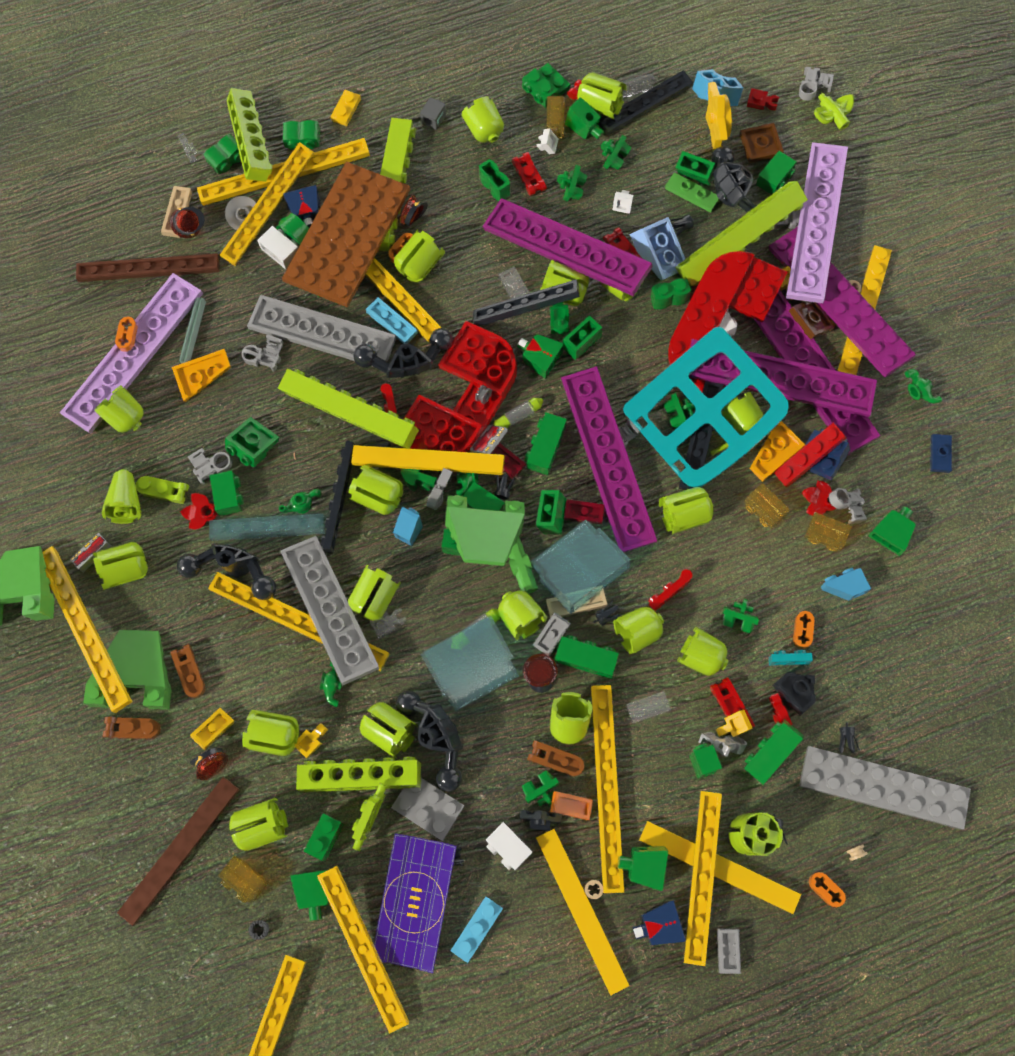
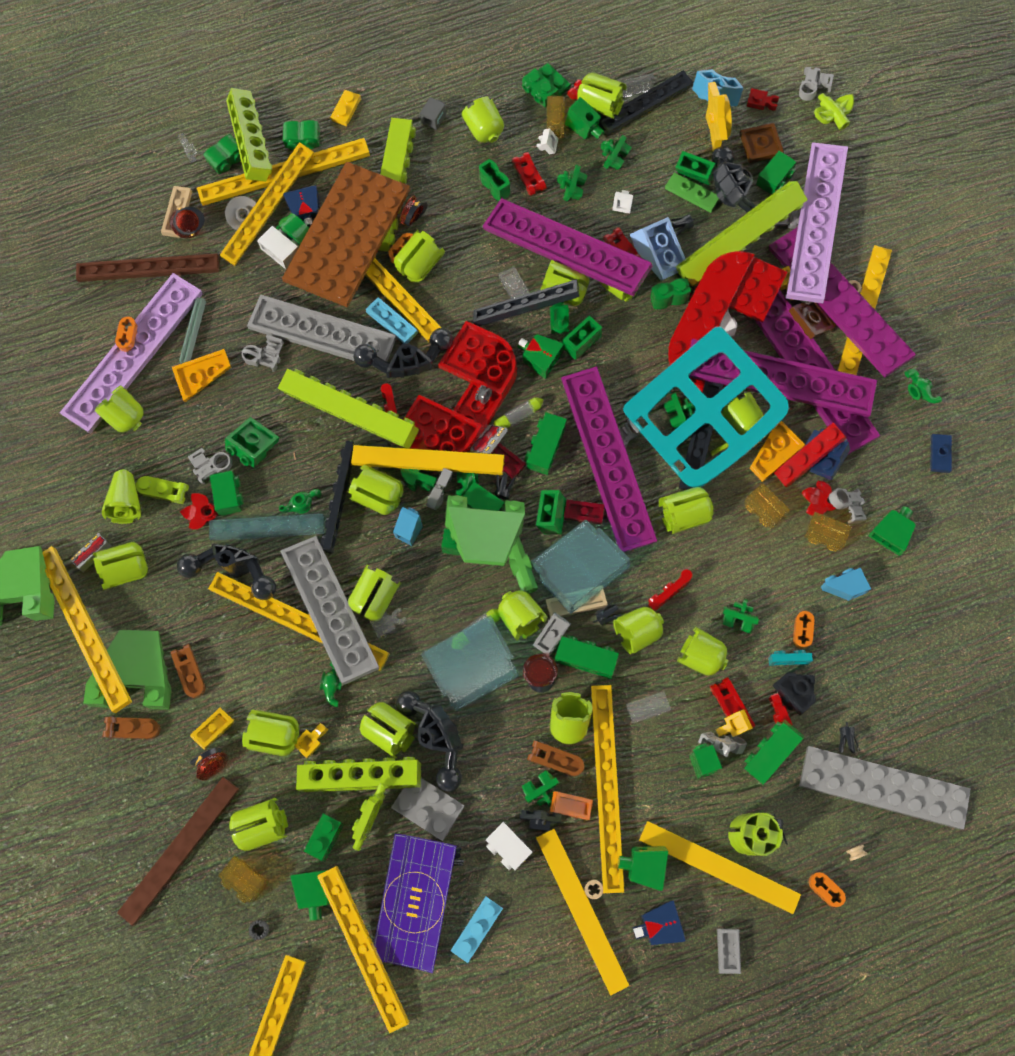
(702, 878): yellow plate -> none

